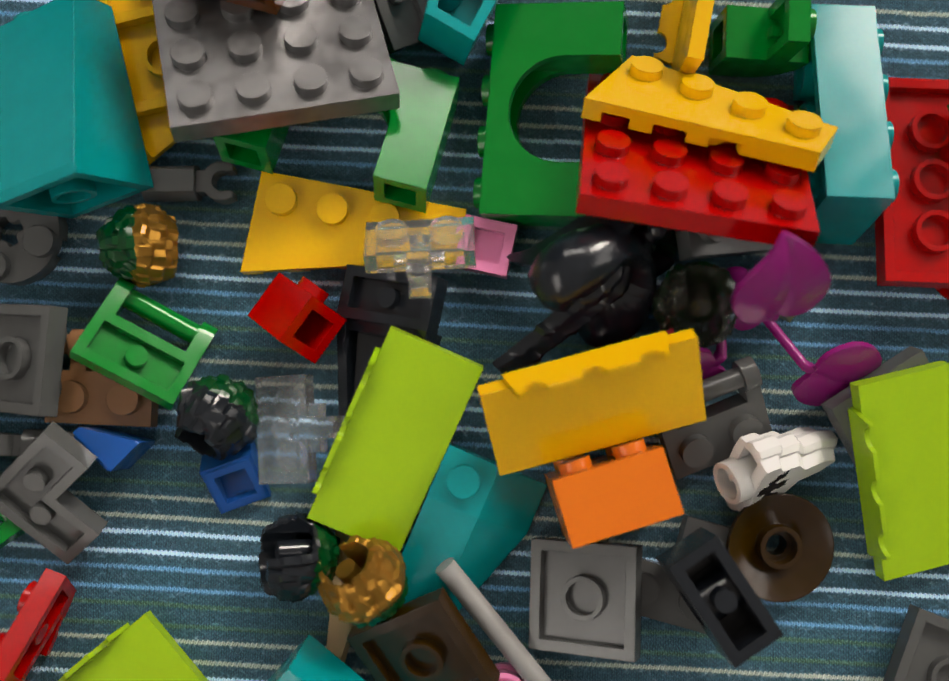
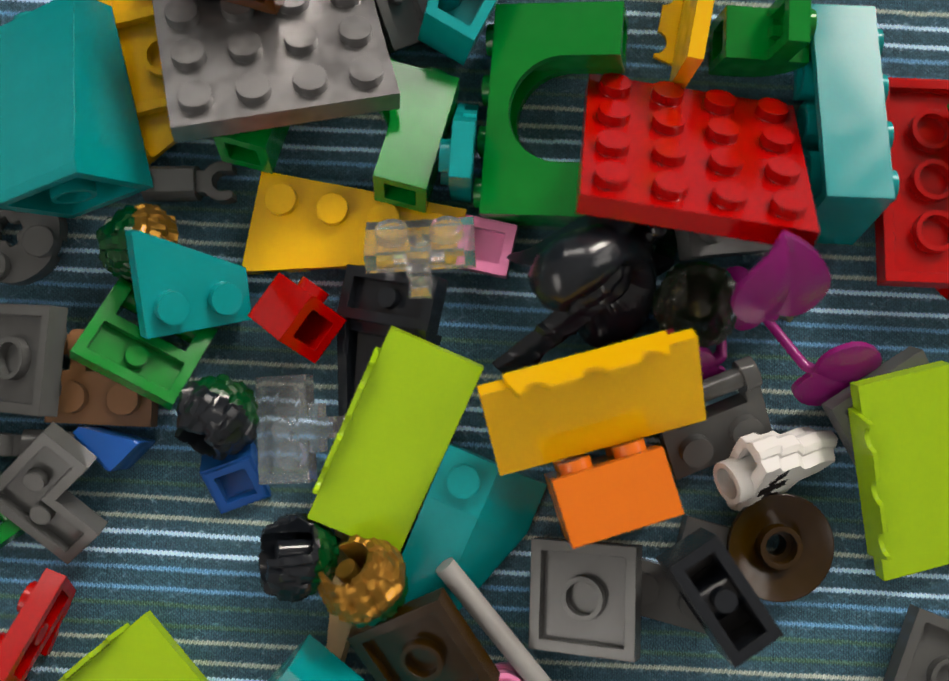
(183, 287): none -> teal wing
(458, 153): none -> teal wing
(709, 113): yellow wing -> none

